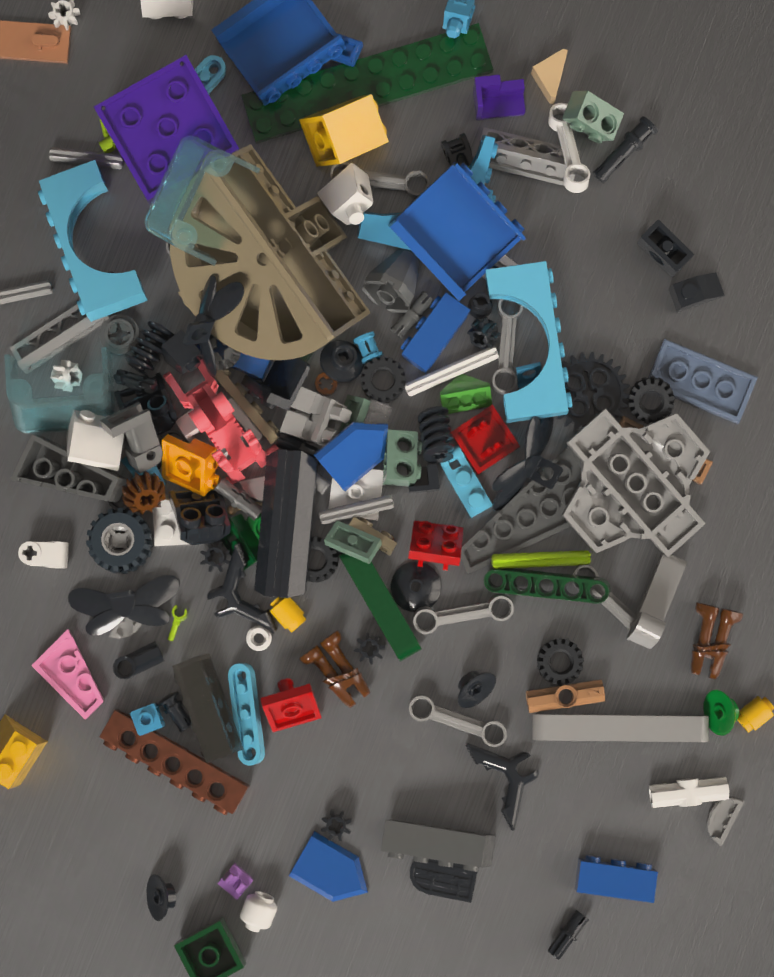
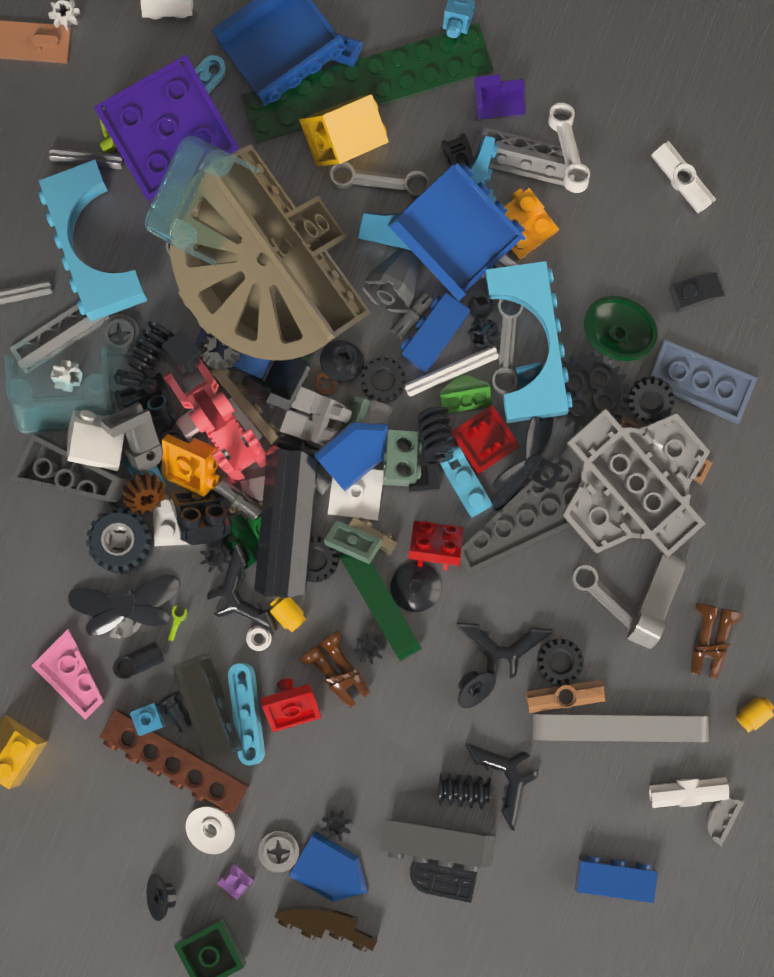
(49, 554): white piece -> none
(204, 836): none -> white dish
(212, 308): black piece -> none
(258, 911): white head -> none
(287, 859): none -> light grey gear
(316, 919): none -> dark brown slope
(348, 195): white torso -> none
(356, 509): light grey axle -> none
(361, 342): dark azure bush -> none
(457, 721): light grey piece -> none
(463, 613): light grey piece -> none
(464, 790): none -> black piece
(495, 652): none -> black piece
(532, 217): none -> light orange plate
(540, 559): lime axle -> none
(548, 74): tan slope -> none
(559, 580): dark green beam -> none
(568, 935): black axle -> none
(592, 116): sand green brick -> none
(620, 328): none -> dark green dish
(633, 141): black pin -> none
(665, 248): black brick -> none
(672, 164): none -> white piece
(721, 711): green piece -> none

